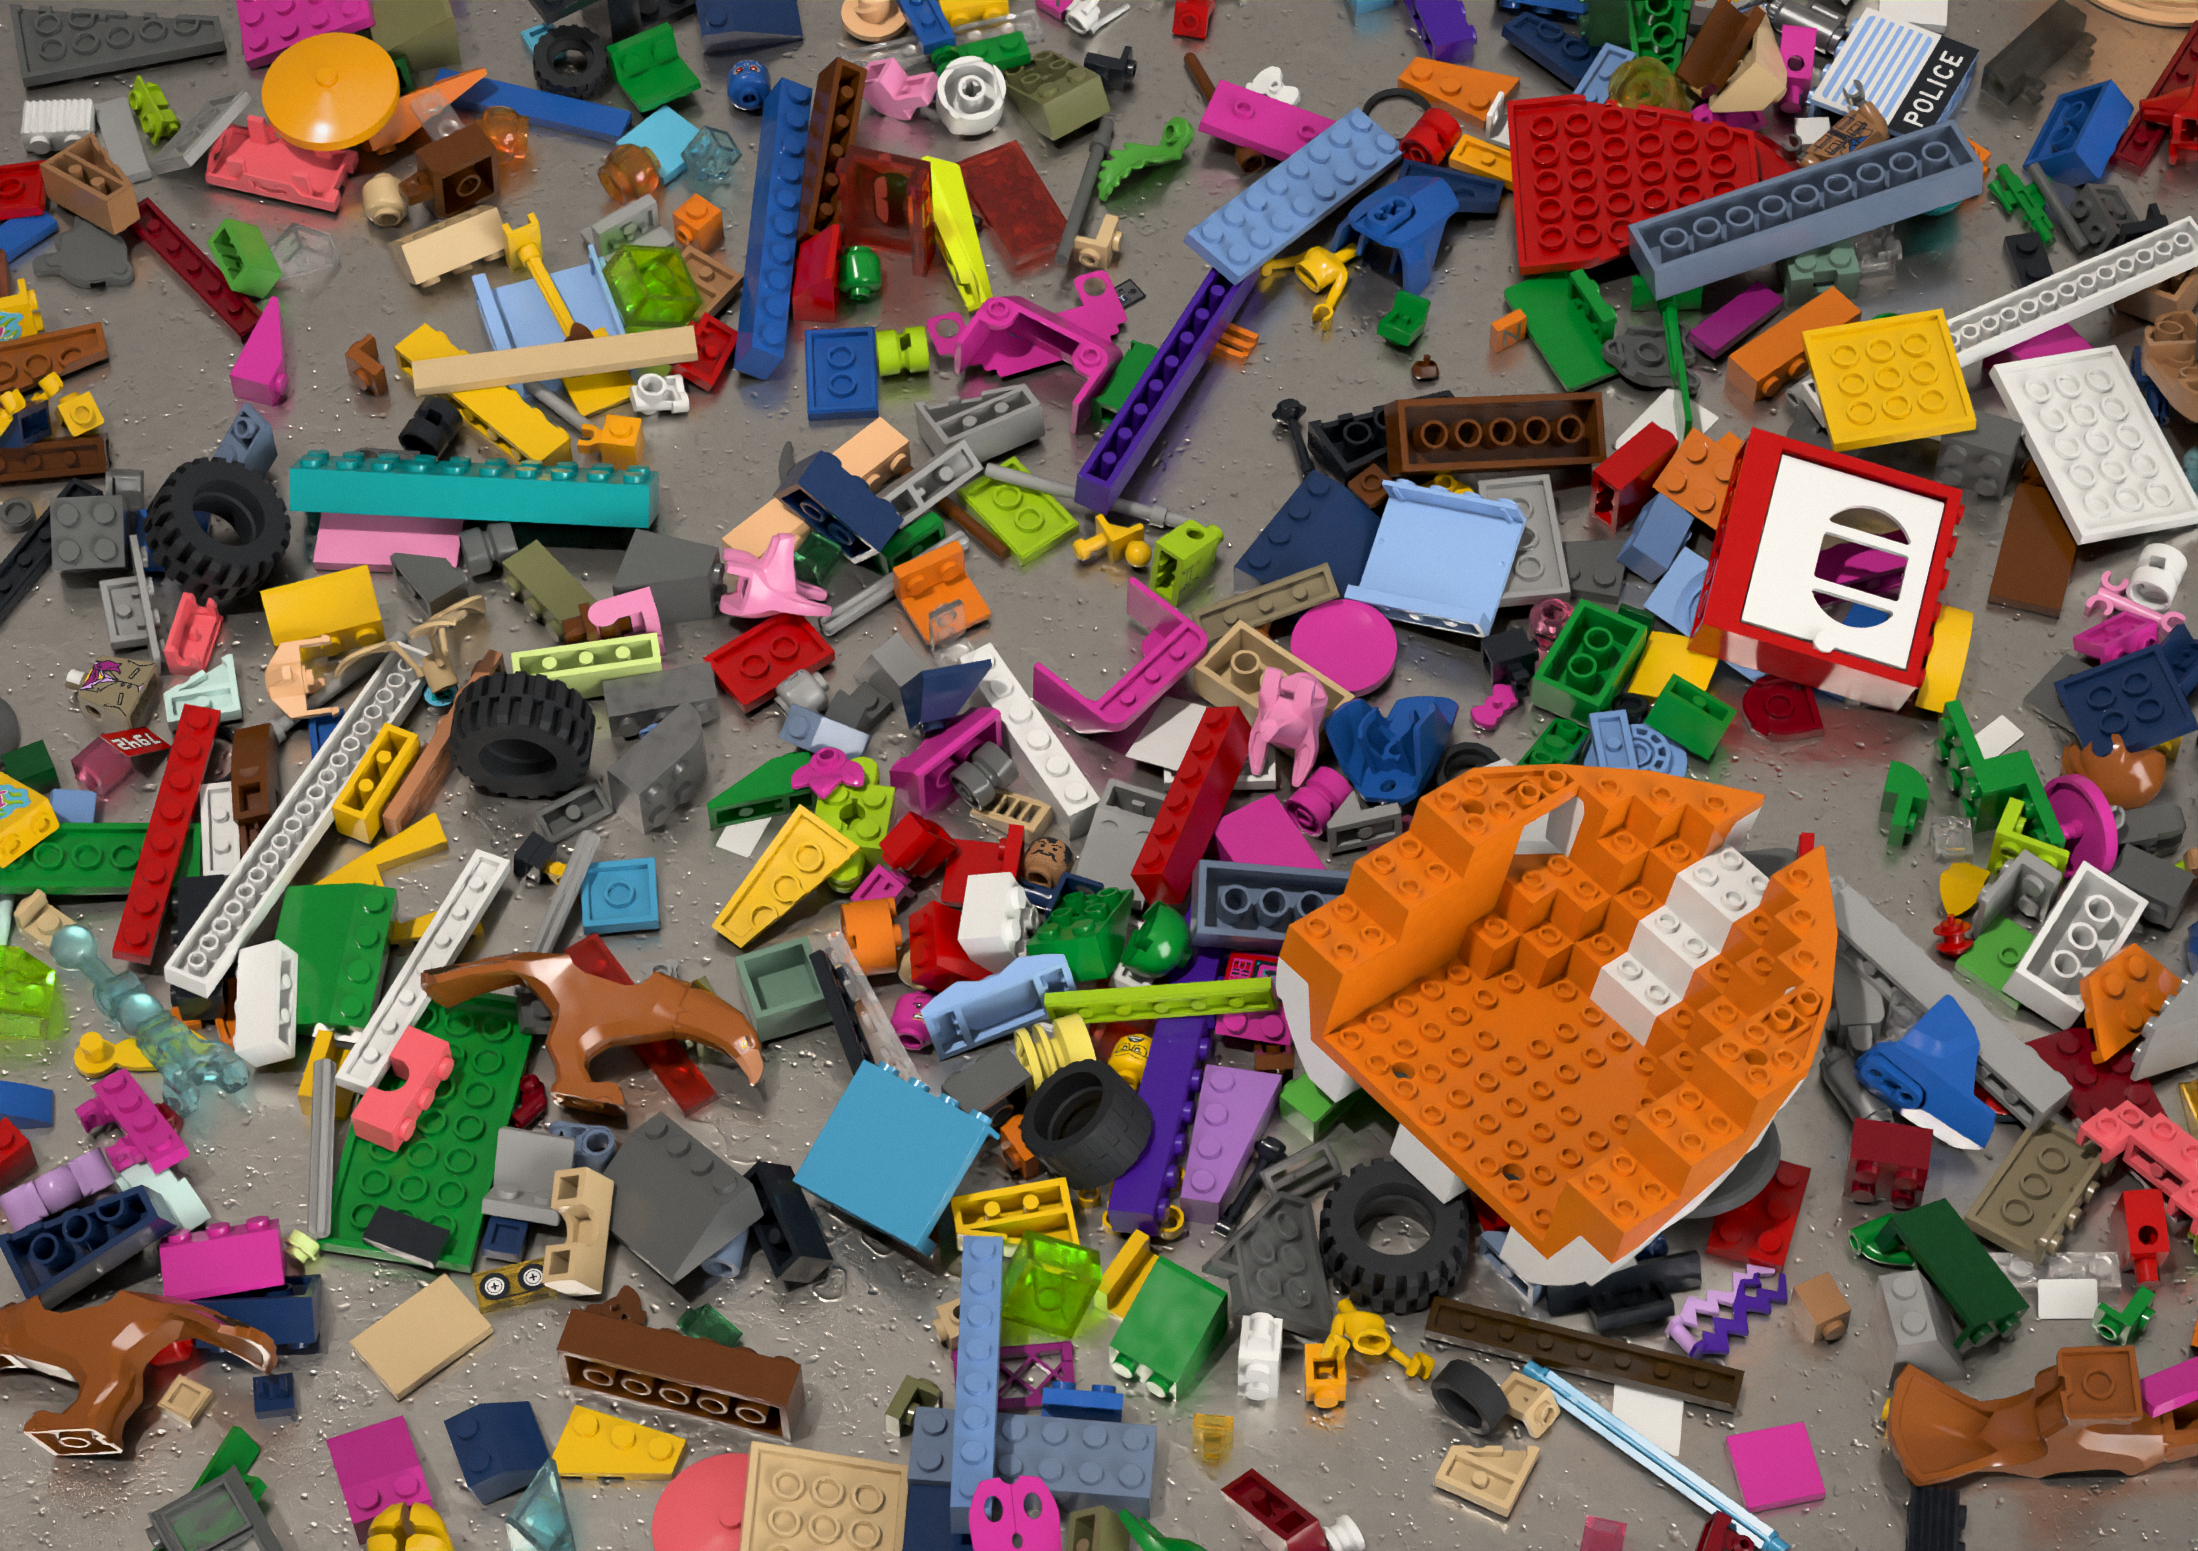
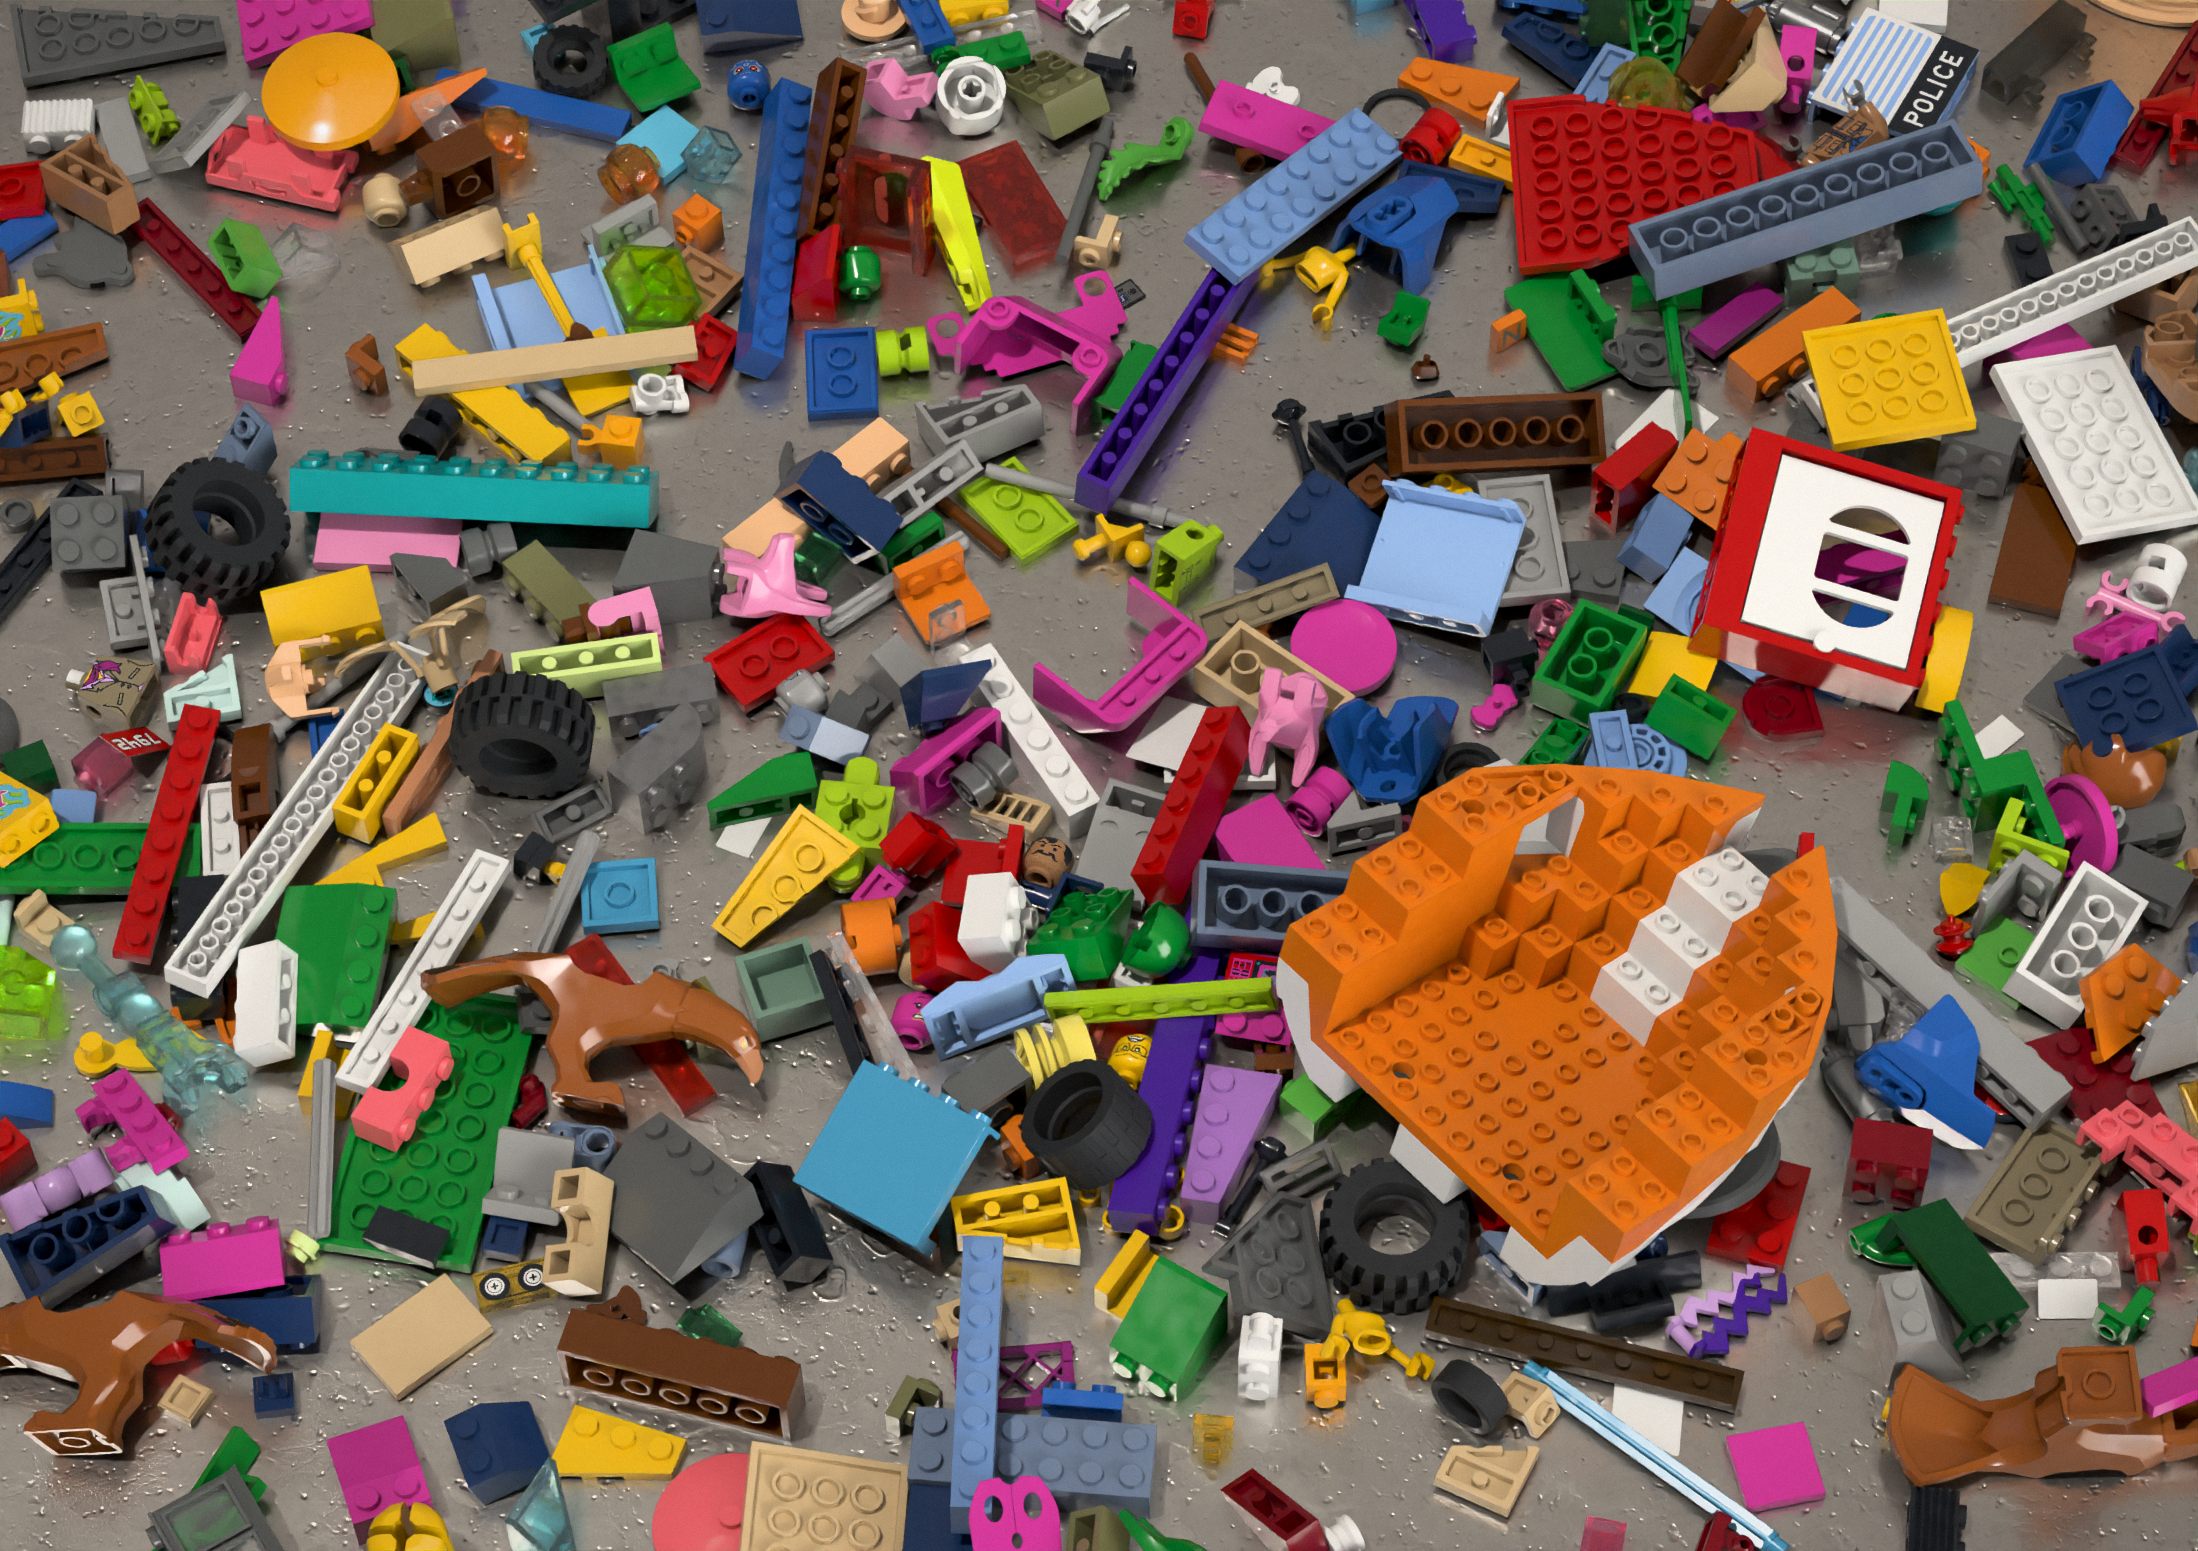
(827, 771): dark pink plate -> none
(1050, 1283): clear neon green slope -> none
(1810, 129): white tile -> none

